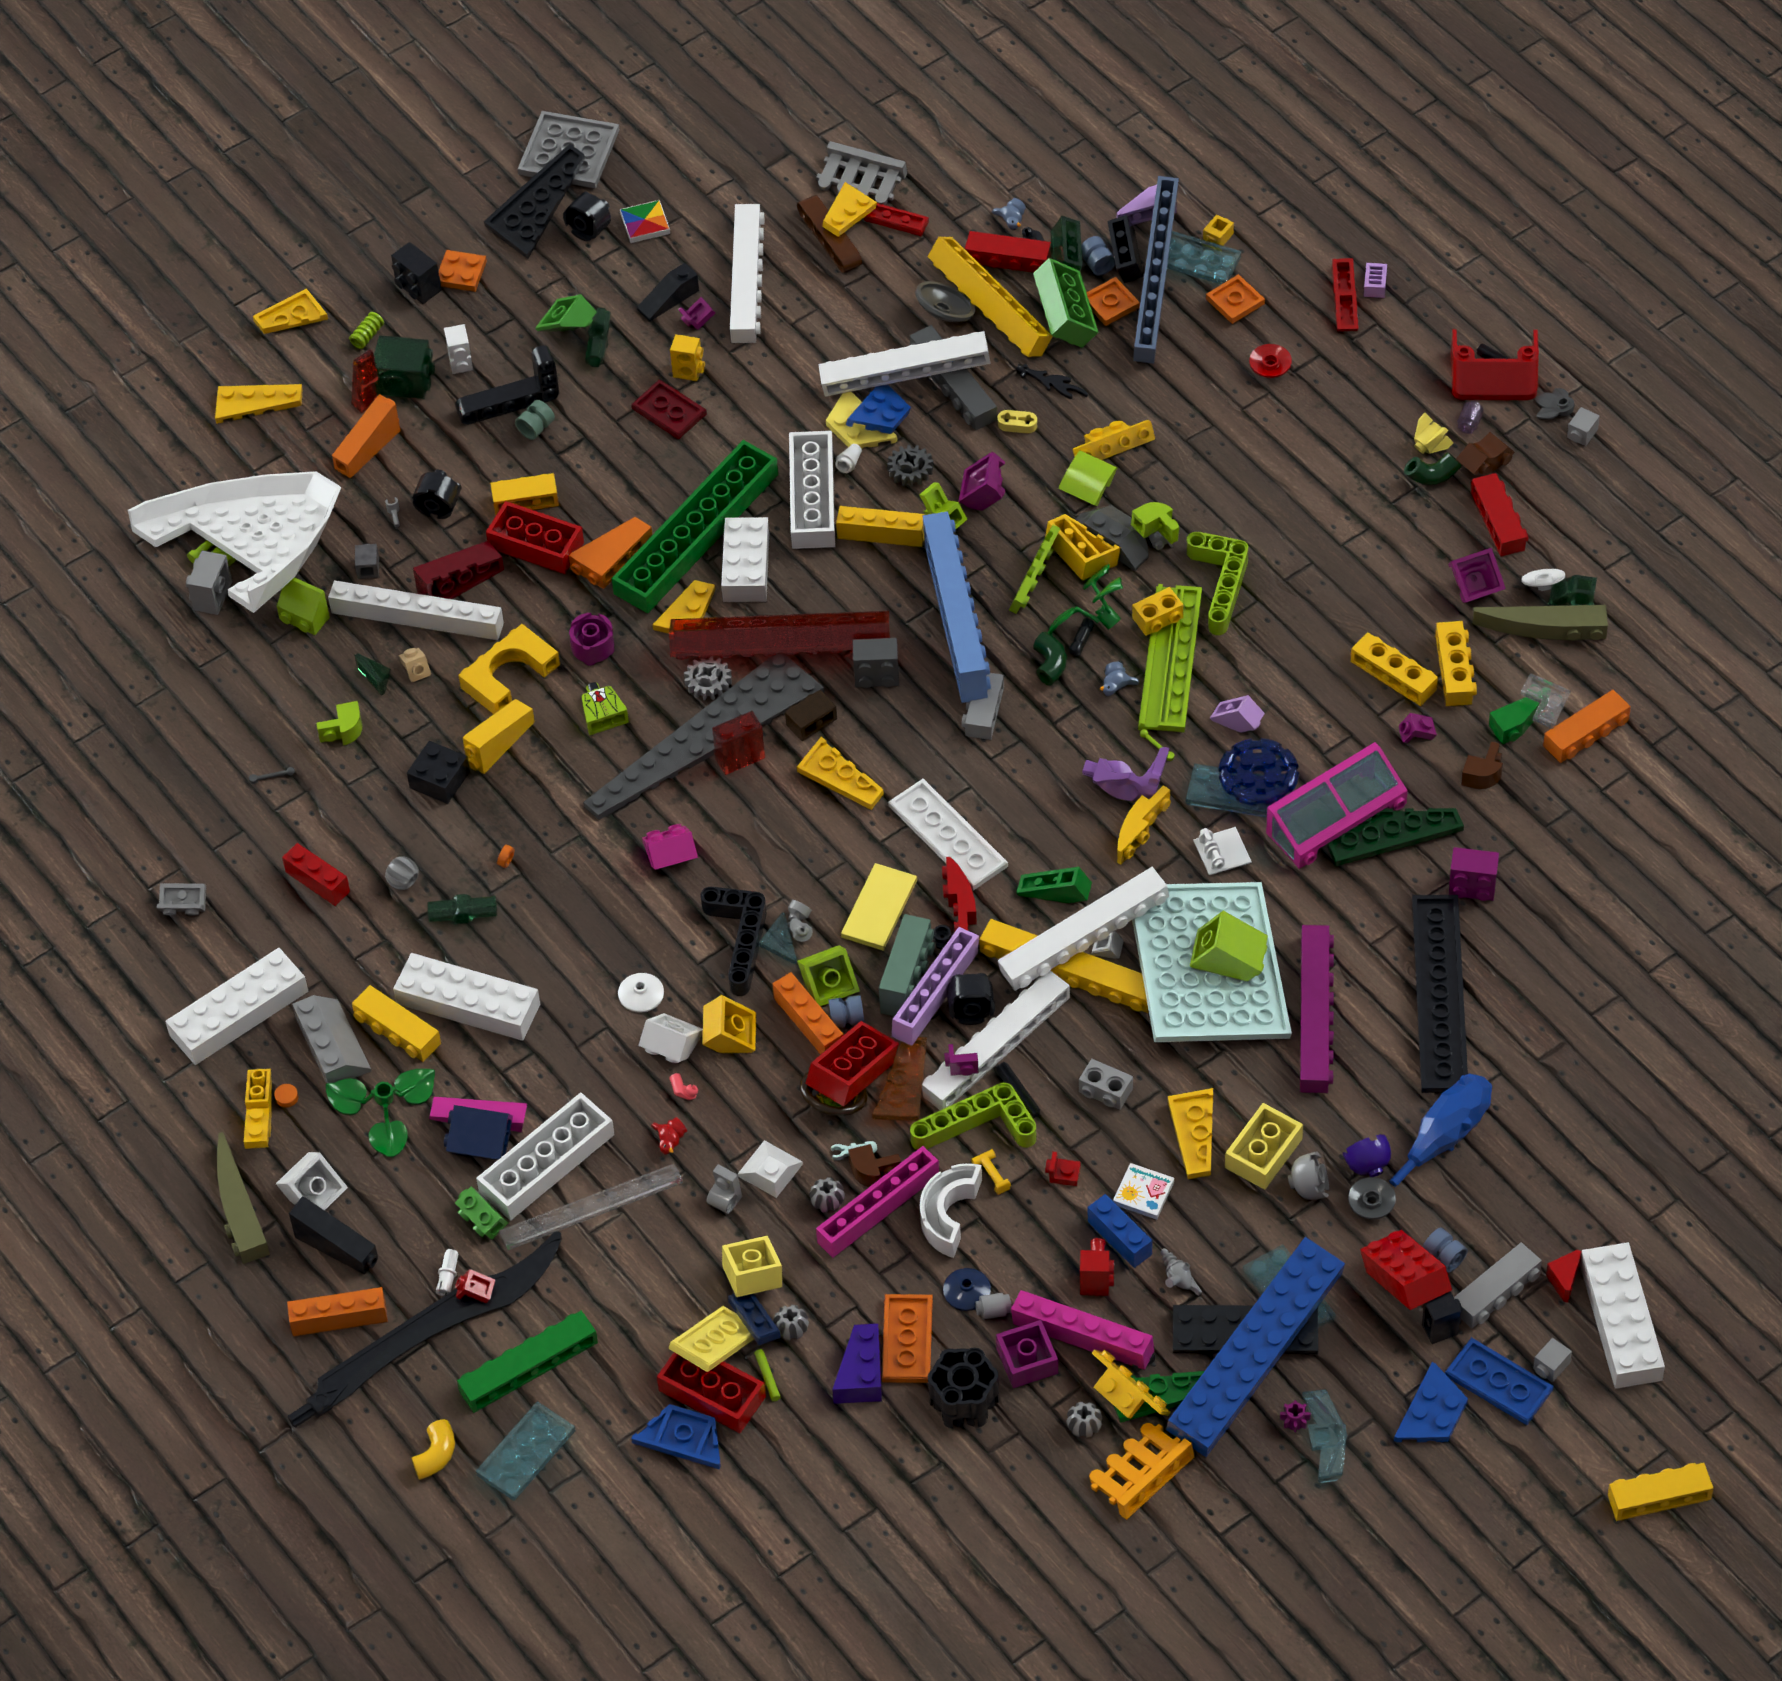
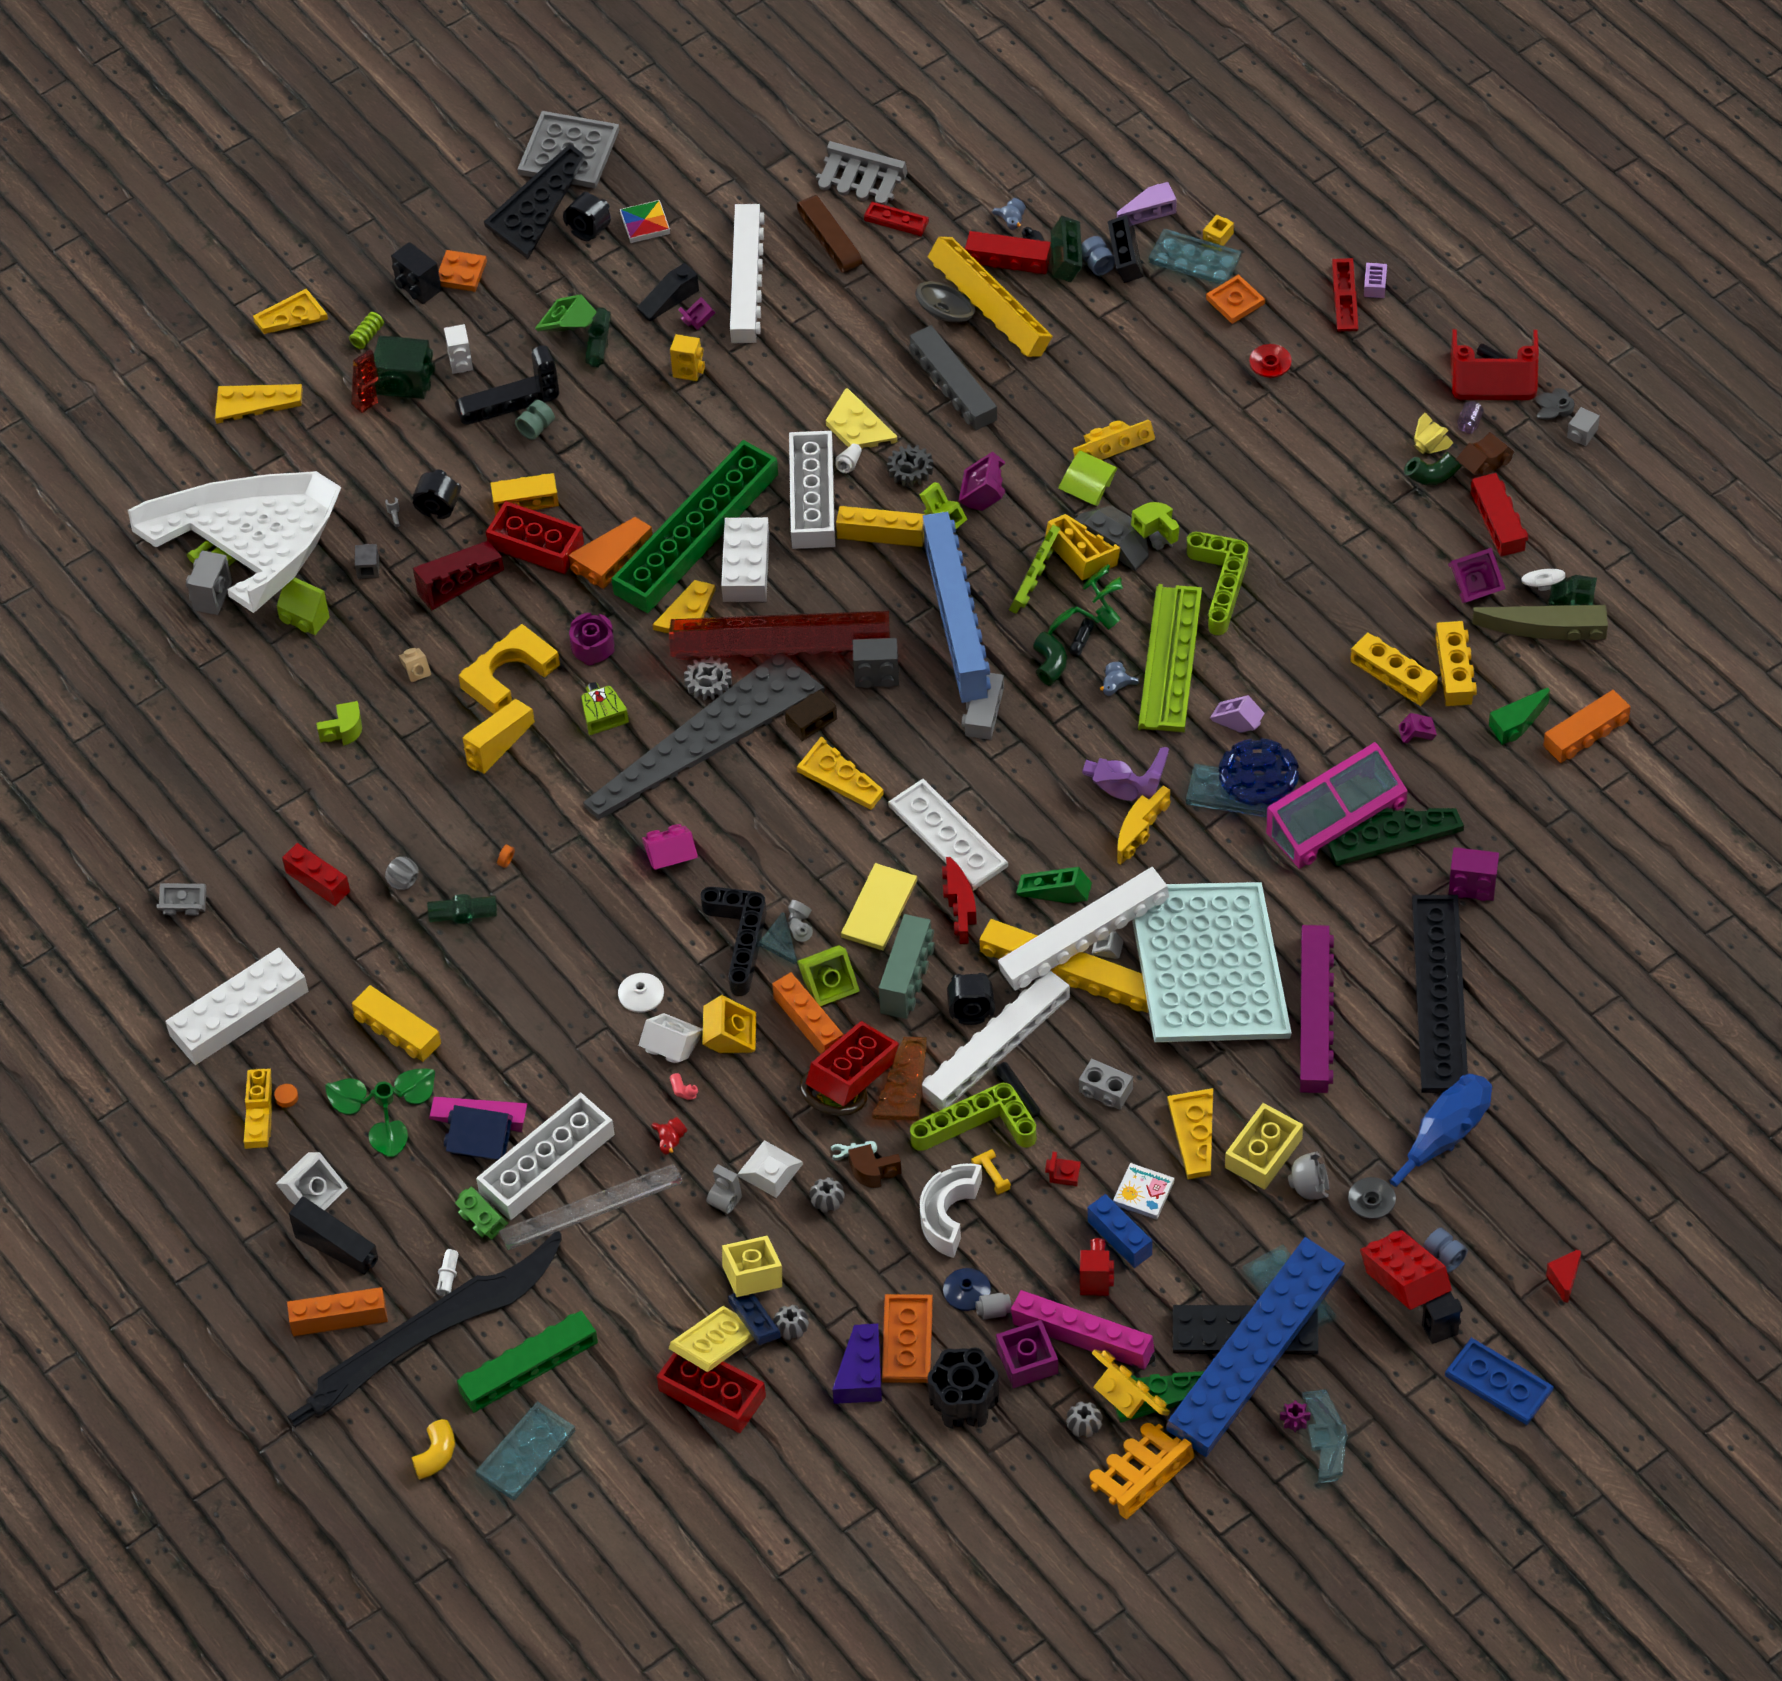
(239, 1212): olive slope -> none
(254, 778): dark grey hinge -> none
(330, 1038): light grey slope -> none
(367, 437): orange slope -> none
(374, 672): clear green slope -> none
(416, 610): white brick -> none
(438, 772): black brick -> none
(467, 996): white brick -> none
(475, 1286): red bracket -> none
(669, 409): dark red tile -> none
(682, 1435): blue wing -> none
(738, 742): clear red brick -> none
(767, 1375): lime piece -> none
(846, 1011): sand blue wheel -> none
(847, 210): yellow wing -> none
(877, 1202): dark pink brick -> none
(880, 410): blue wing -> none
(904, 363): white brick -> none
(933, 986): lavender brick -> none
(941, 930): black plate -> none
(961, 1063): magenta bracket -> none
(1017, 421): light yellow beam -> none
(1055, 381): black piece -> none
(1065, 303): bright green brick -> none
(1112, 301): orange plate -> none
(1144, 733): lime hinge -> none
(1156, 269): sand blue brick -> none
(1157, 611): yellow brick -> none
(1178, 1273): light grey piece -> none
(1221, 850): white hinge -> none
(1229, 948): lime slope -> none
(1368, 1156): dark purple cylinder -> none
(1433, 1410): blue wing -> none
(1482, 772): reddish brown brick -> none
(1498, 1284): light grey brick -> none
(1549, 695): clear plate -> none
(1552, 1360): light grey brick -> none
(1622, 1315): white brick -> none
(1660, 1491): yellow brick -> none

